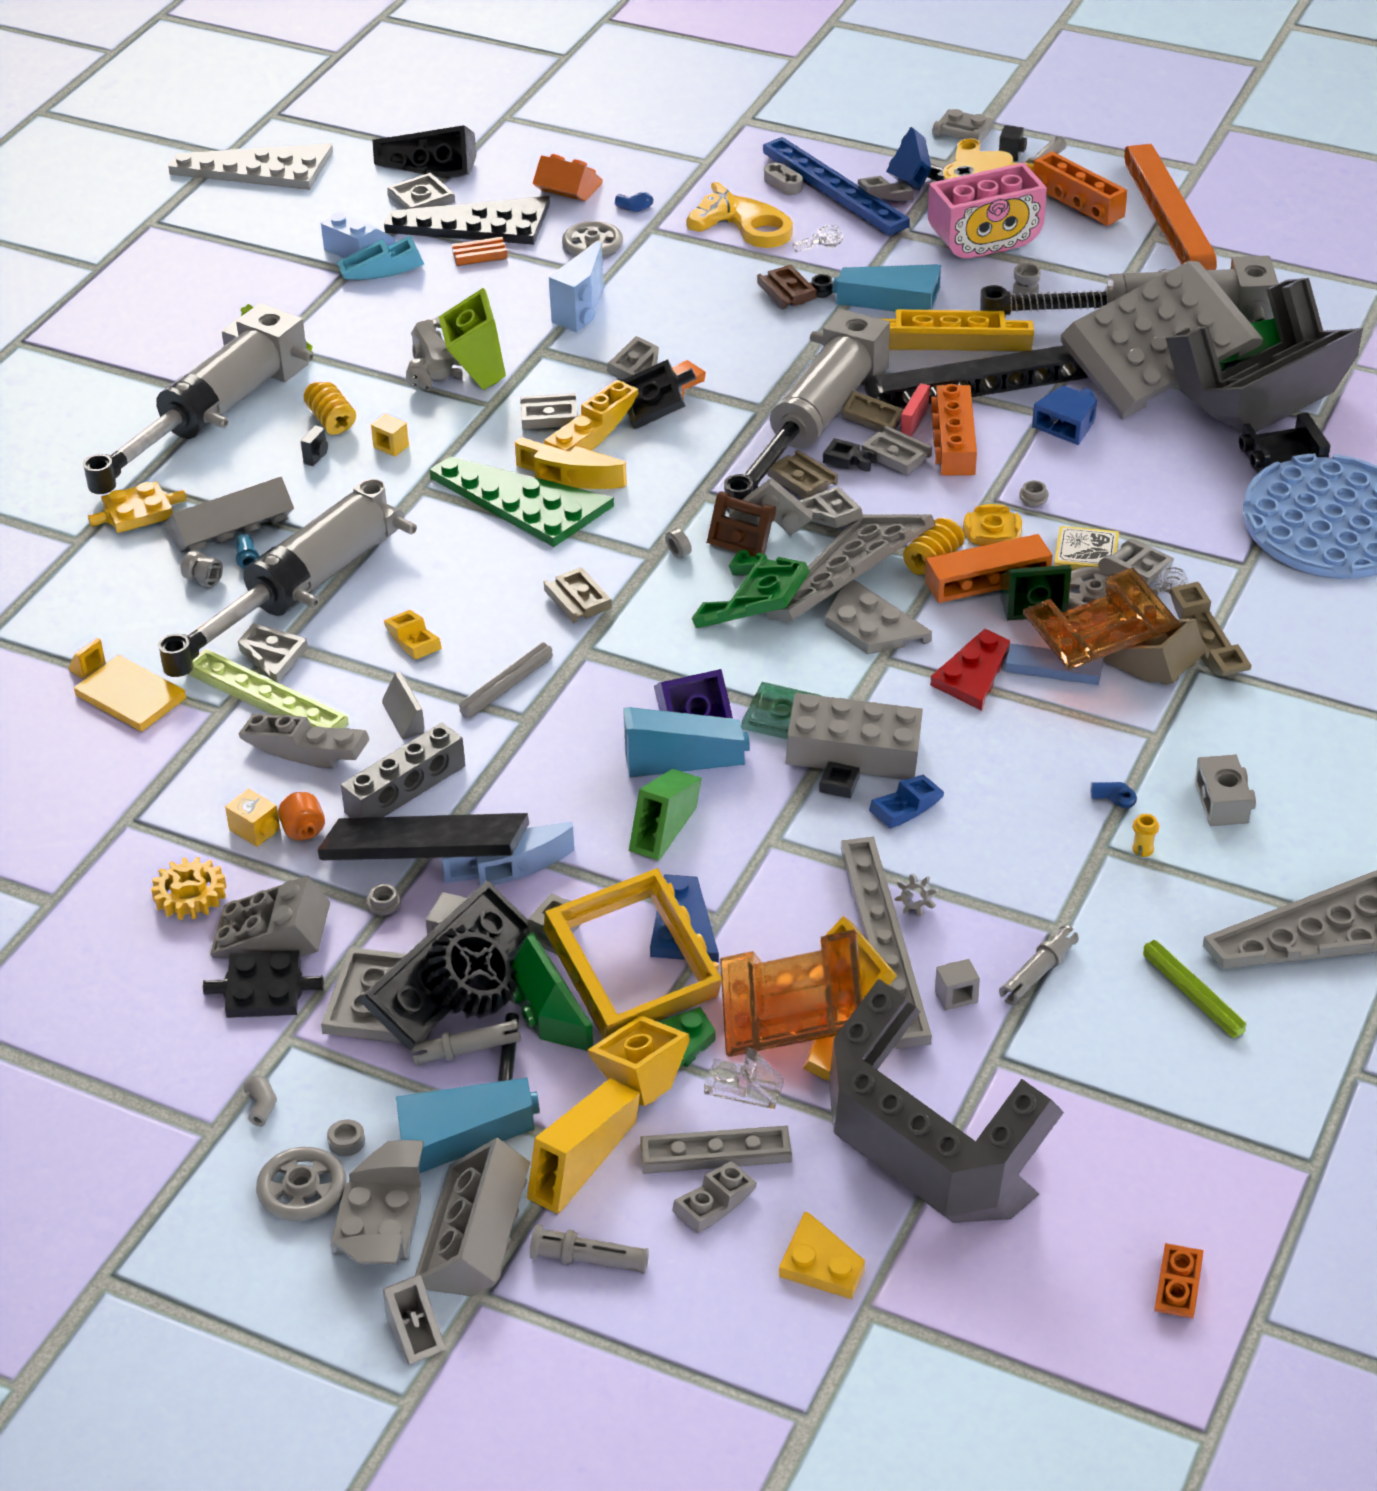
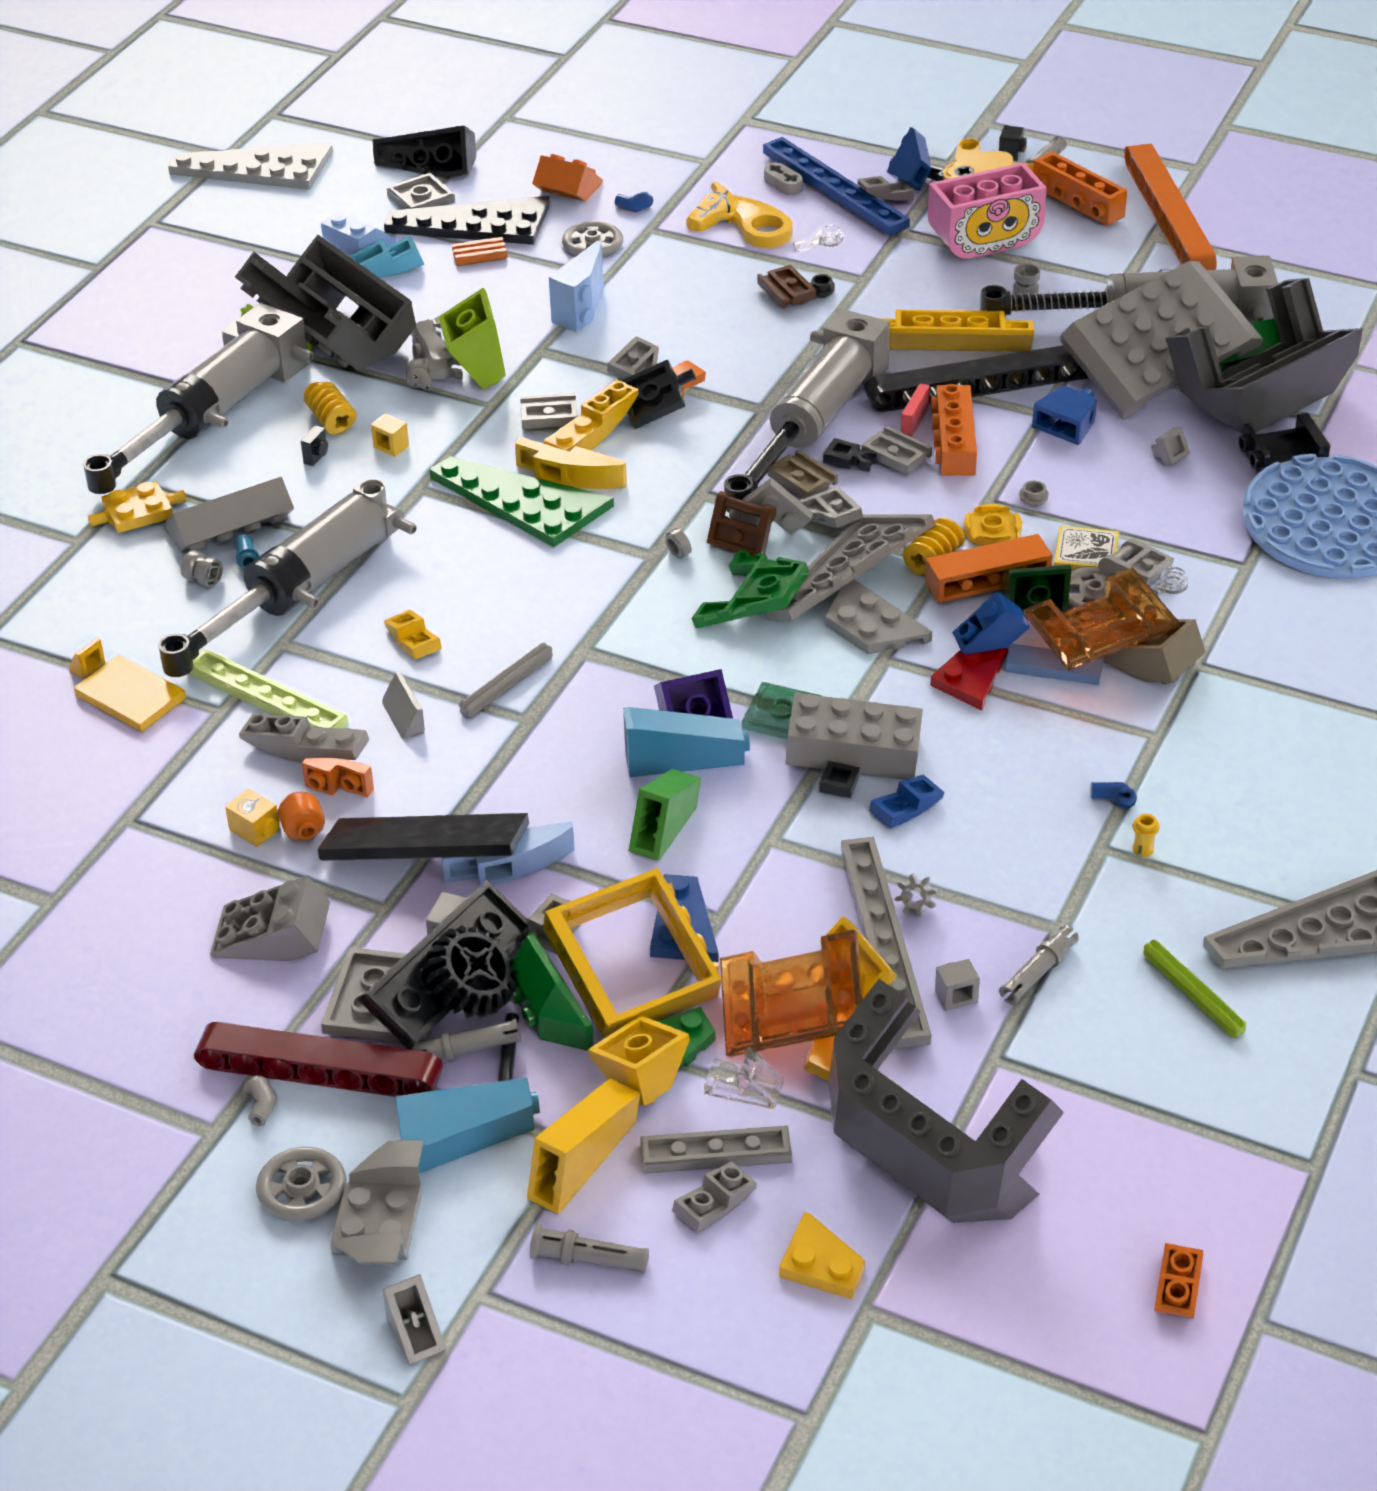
(188, 888): yellow gear -> none
(263, 984): black plate -> none
(272, 650): light grey wing -> none
(315, 291): none -> dark grey wedge
(317, 1060): none -> dark red beam
(333, 773): none -> orange slope
(346, 1137): light grey tile -> none
(383, 899): light grey plate -> none
(404, 773): dark grey brick -> none
(473, 1220): light grey slope -> none
(577, 594): plate -> none
(871, 412): dark tan plate -> none
(889, 287): dark azure slope -> none
(963, 125): light grey plate -> none
(991, 626): none -> blue slope
(1171, 446): none -> light grey tile
(1220, 656): dark tan slope -> none
(1224, 790): light grey brick -> none

